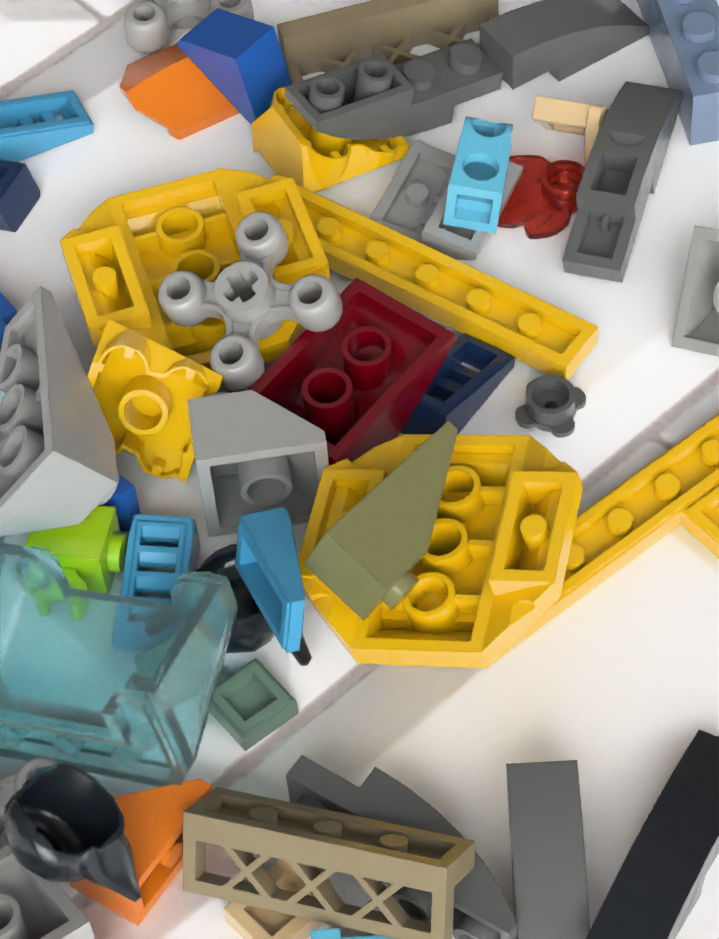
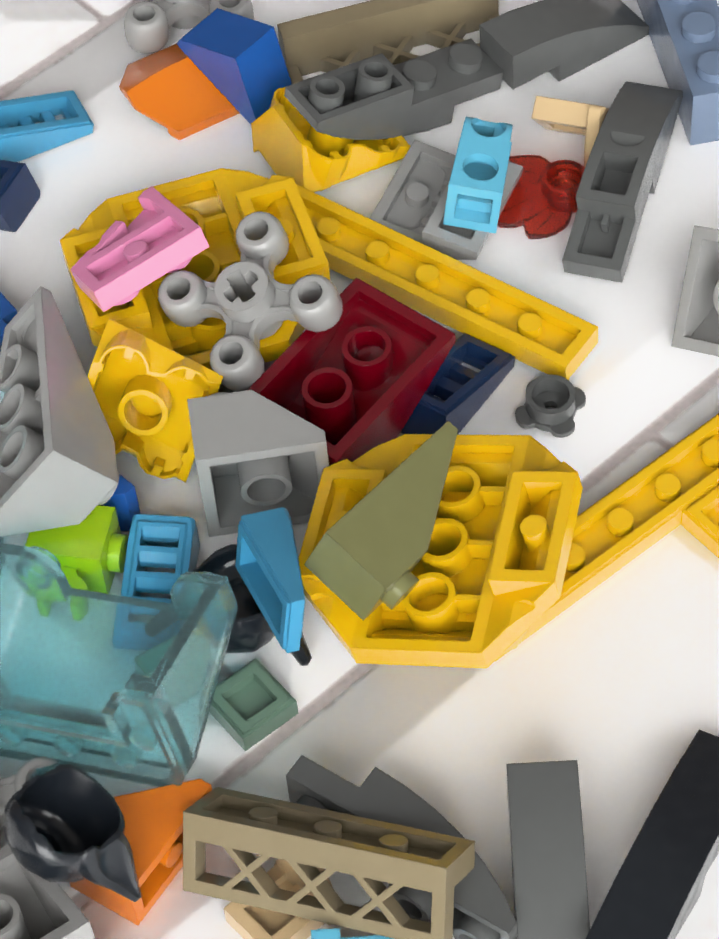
(136, 255): none -> bright pink wing

